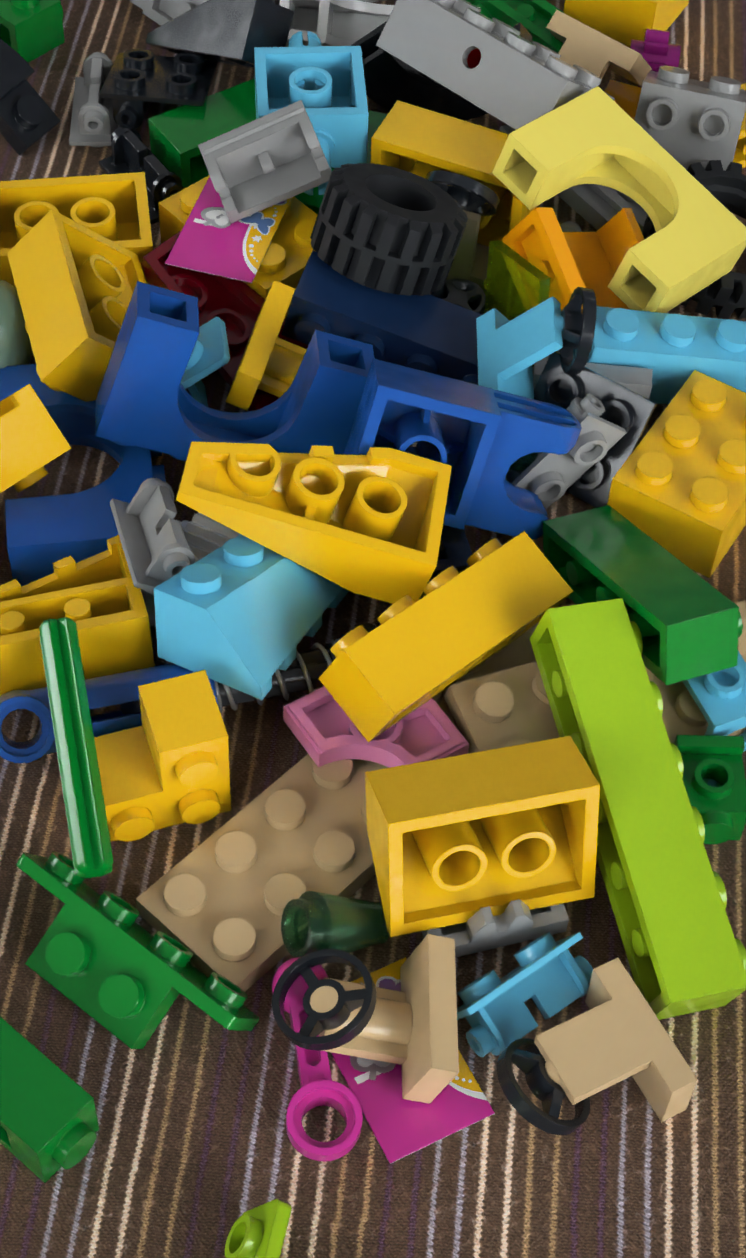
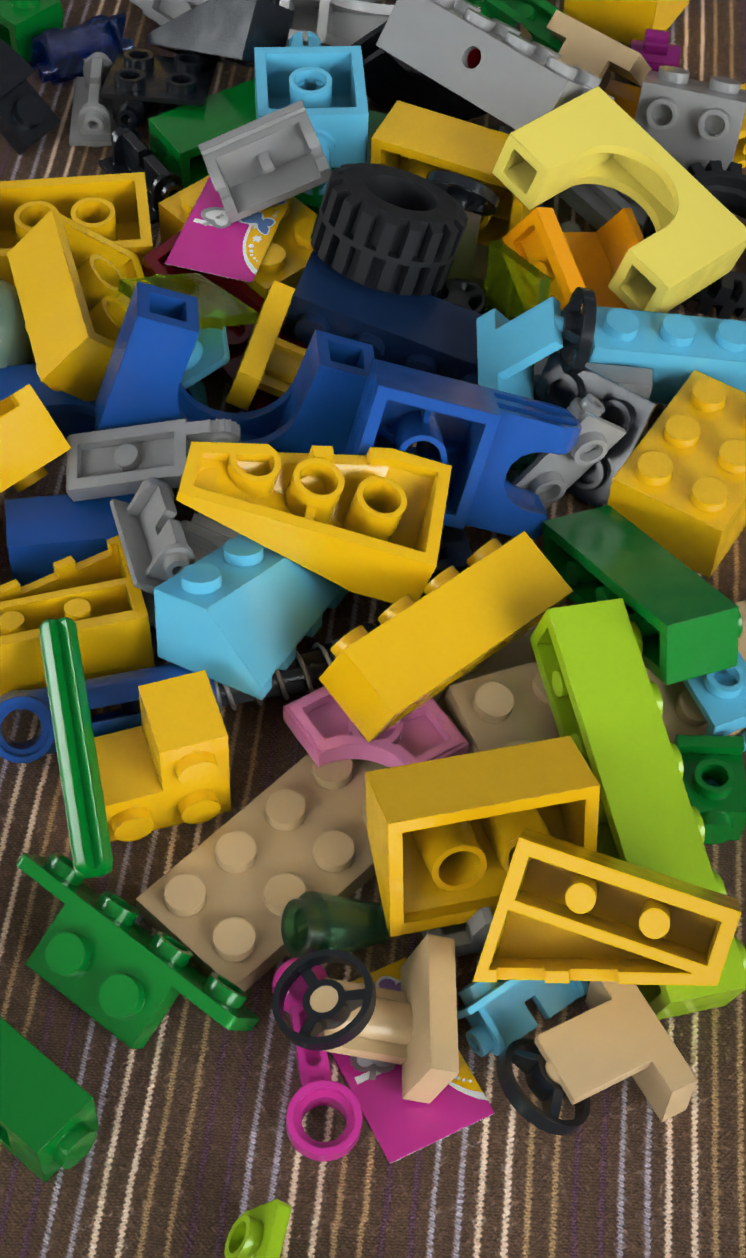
(60, 52): none -> clear blue hinge
(122, 458): none -> light grey hinge
(215, 305): none -> clear neon green piece
(603, 919): none -> yellow wedge

